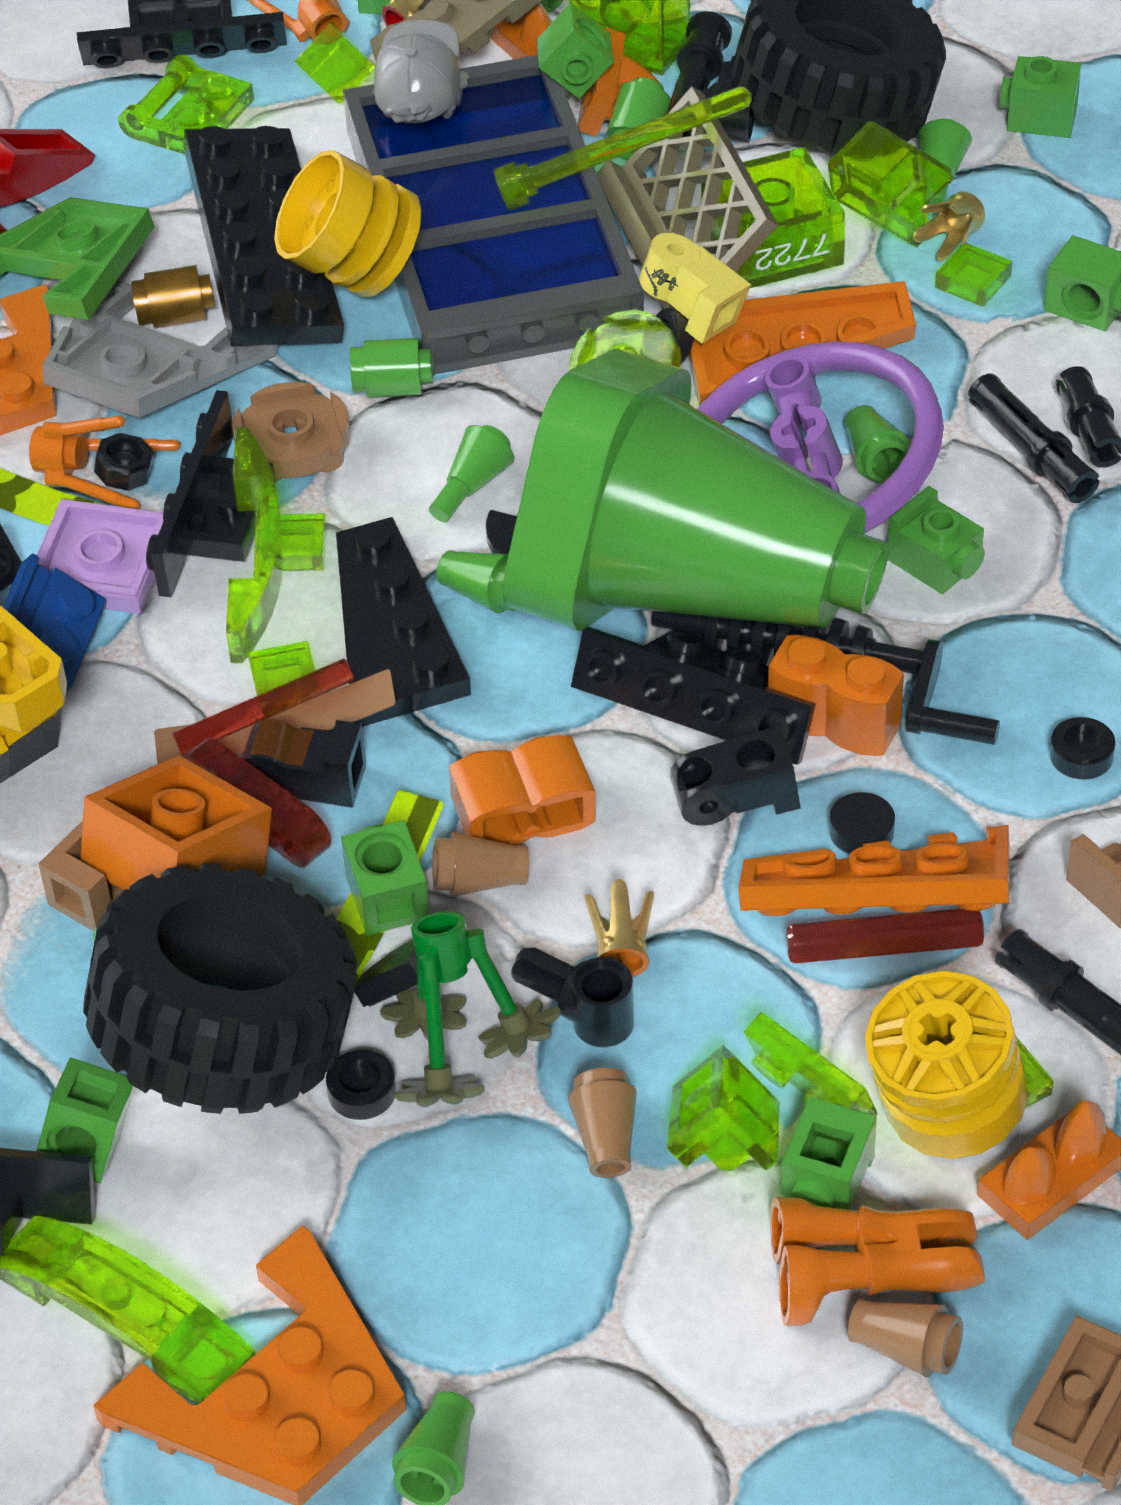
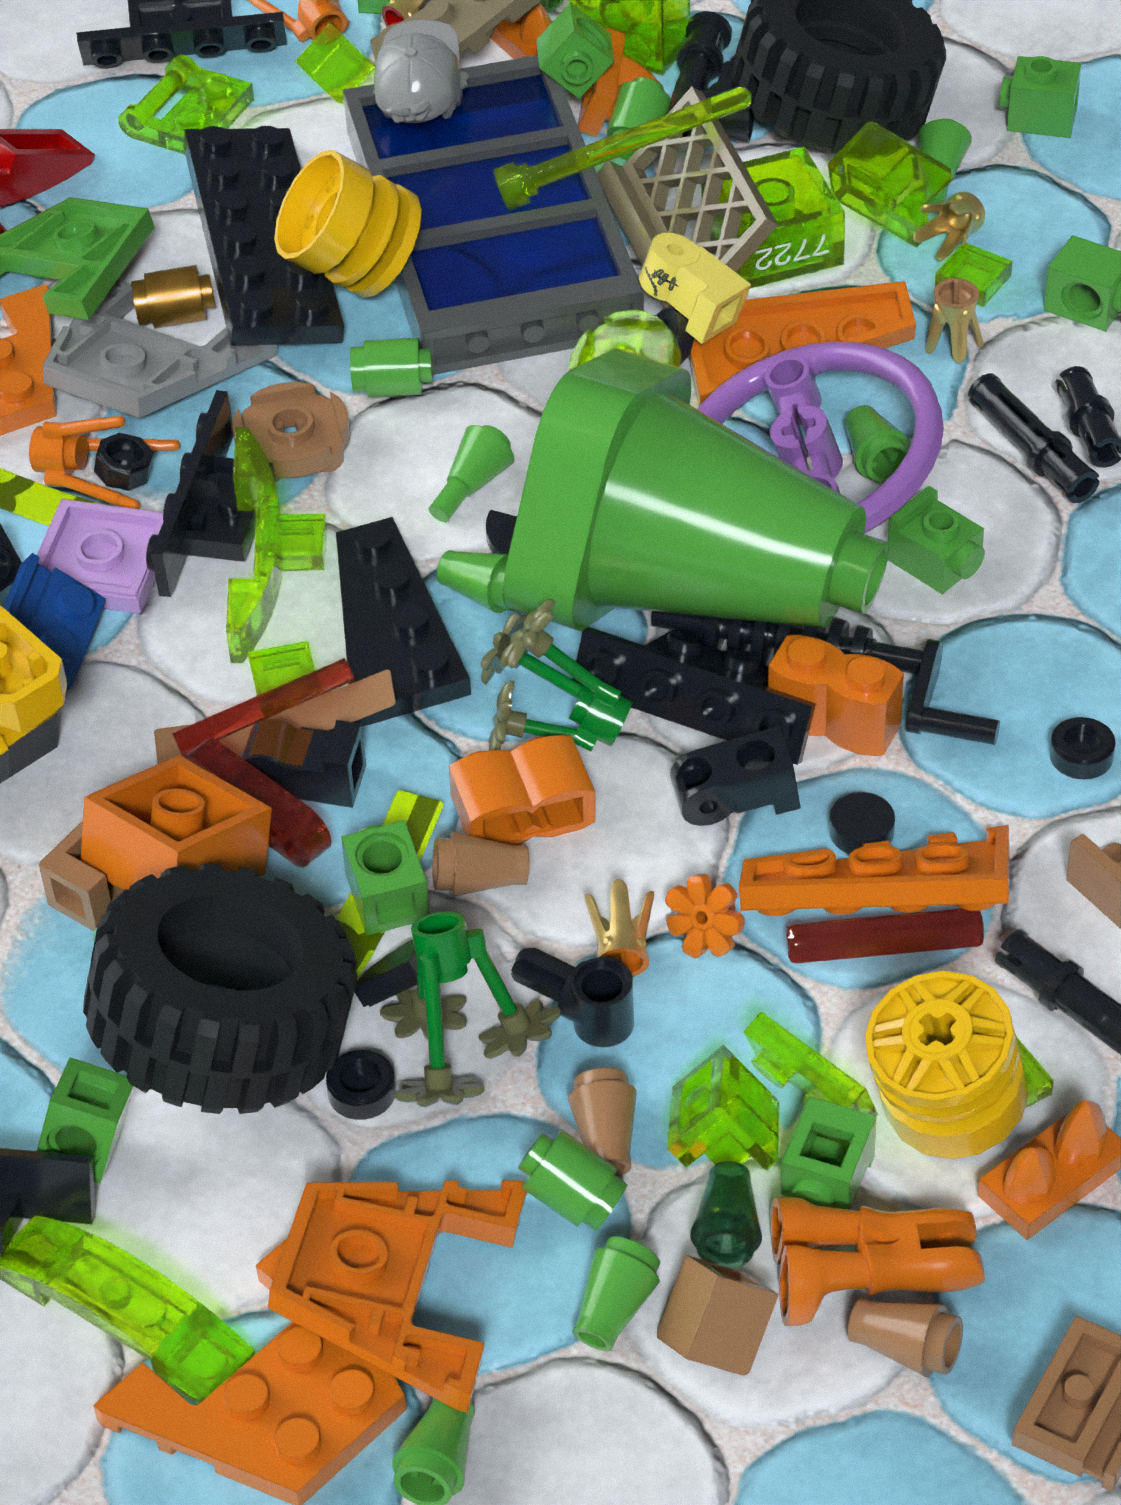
(361, 1266): none -> orange wing
(571, 1179): none -> bright green brick
(598, 706): none -> plant
(616, 1288): none -> bright green cone
(704, 916): none -> orange plant
(716, 1315): none -> medium nougat panel
(727, 1217): none -> clear green cone
(956, 305): none -> pearl gold piece

